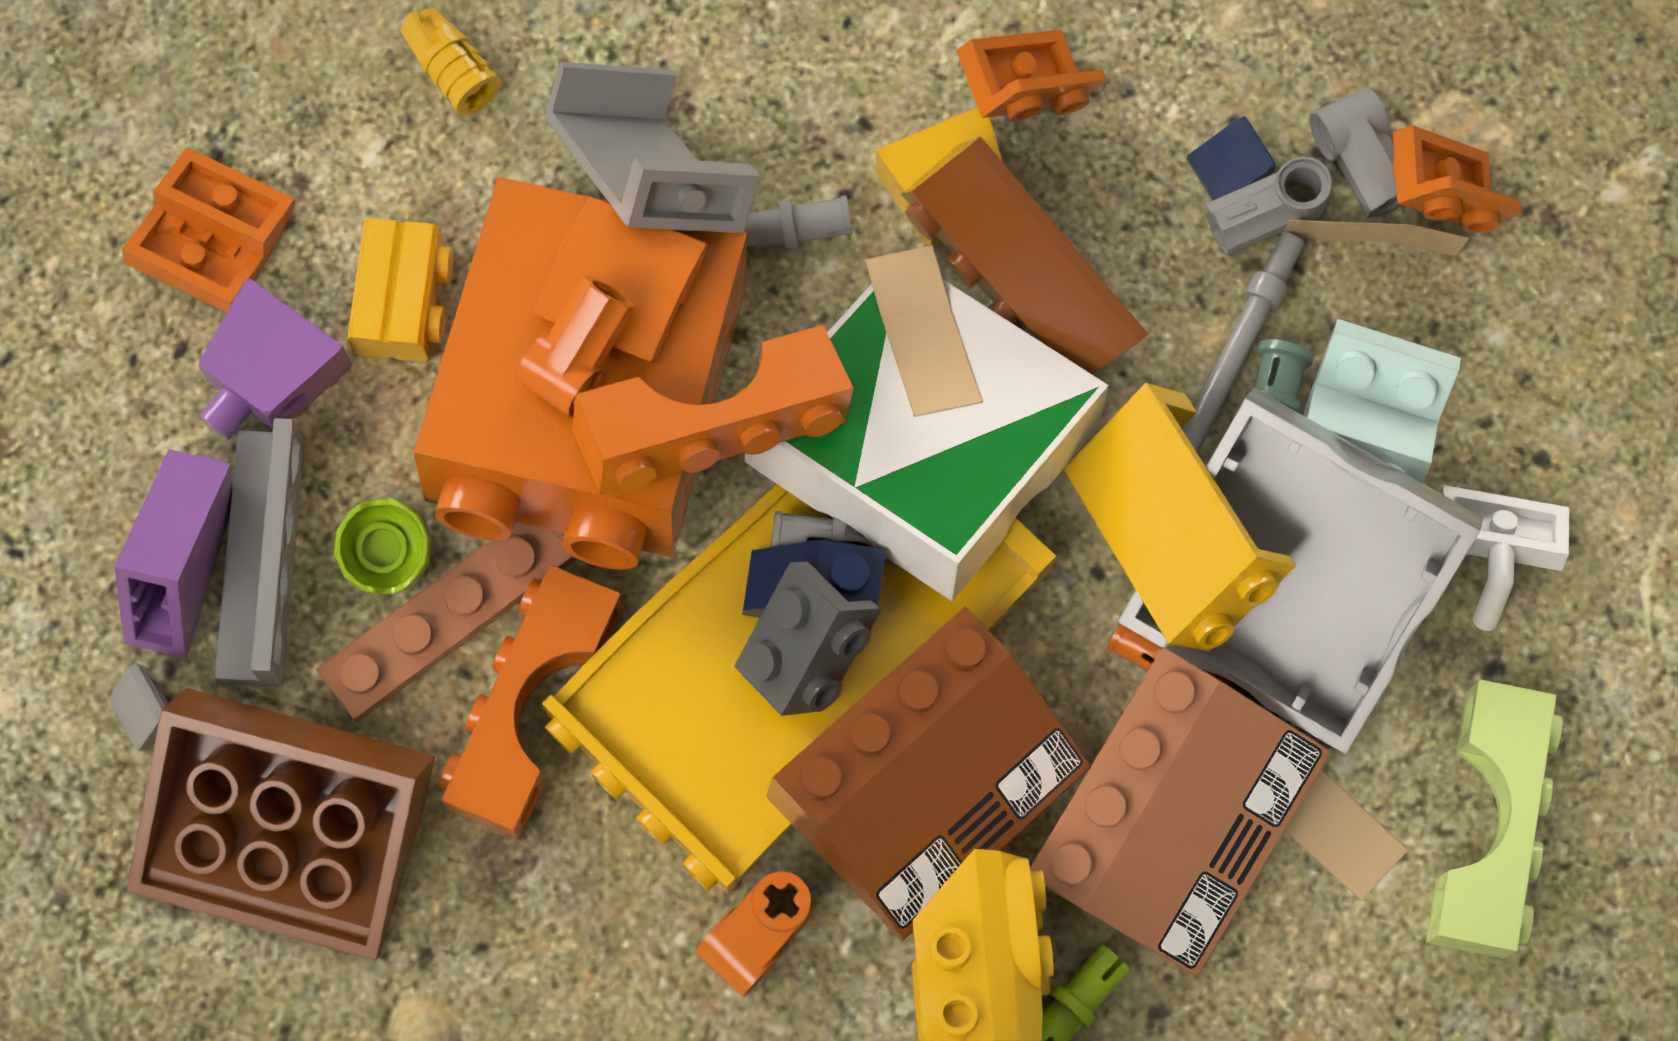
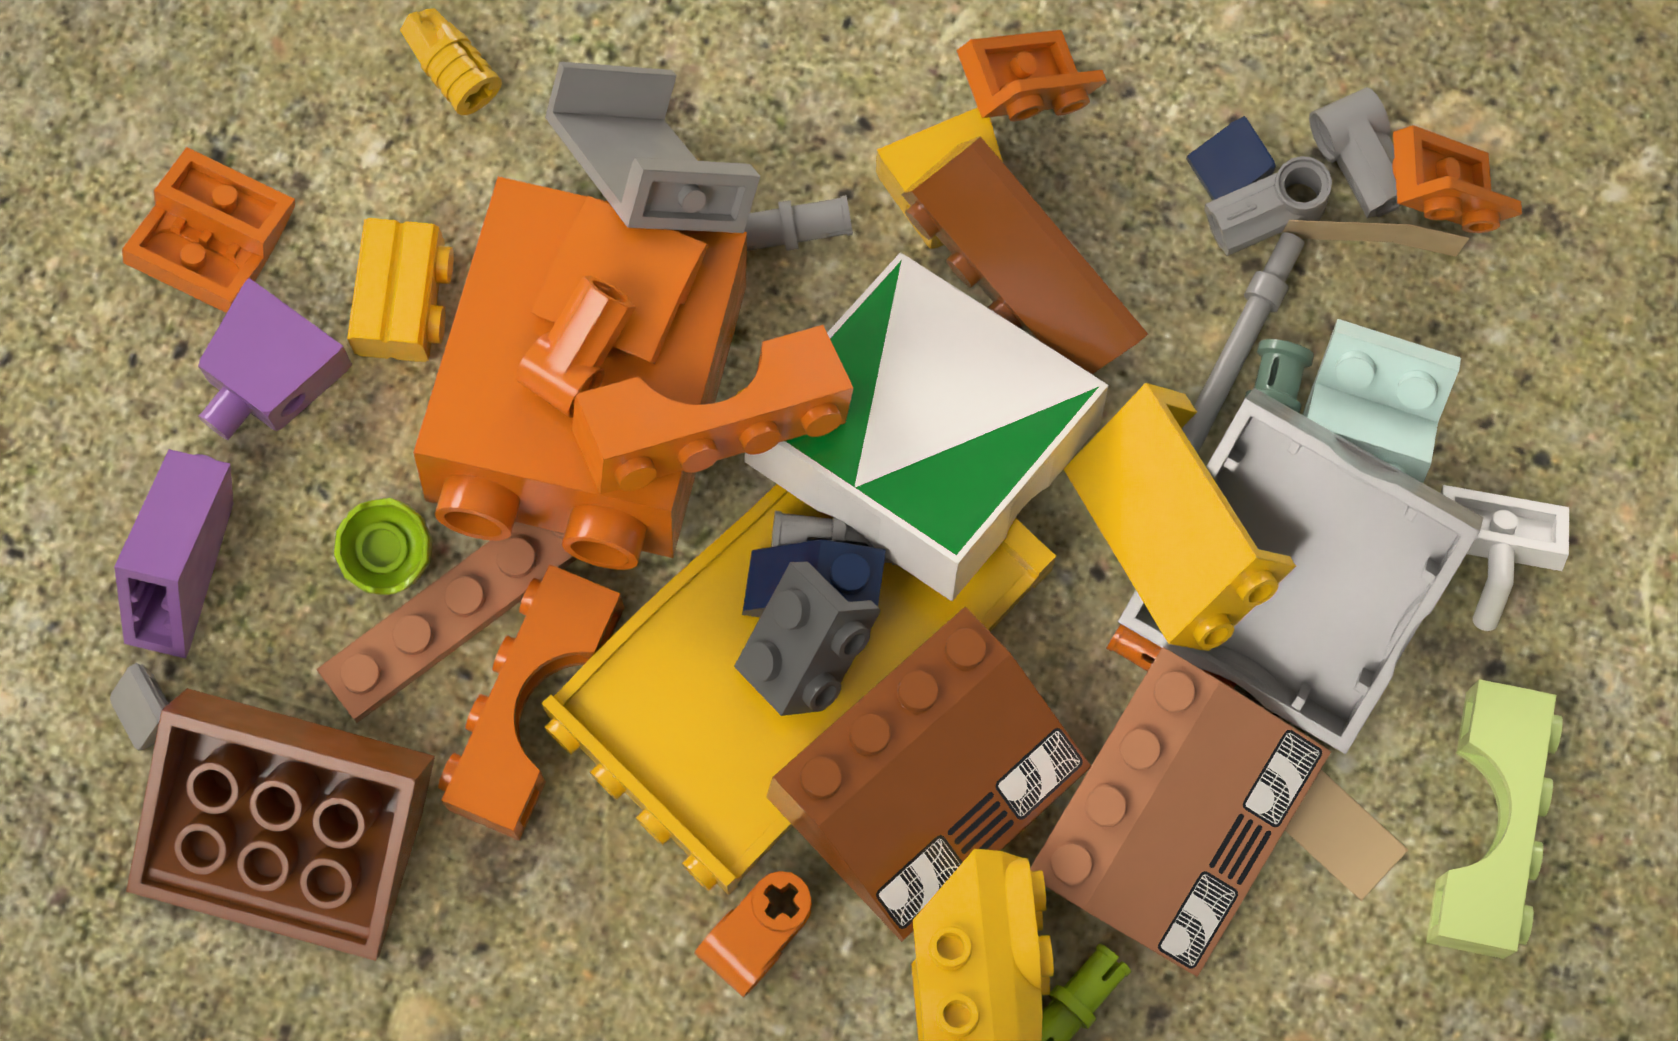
(260, 556): light grey fence -> none
(922, 331): tan sticker -> none

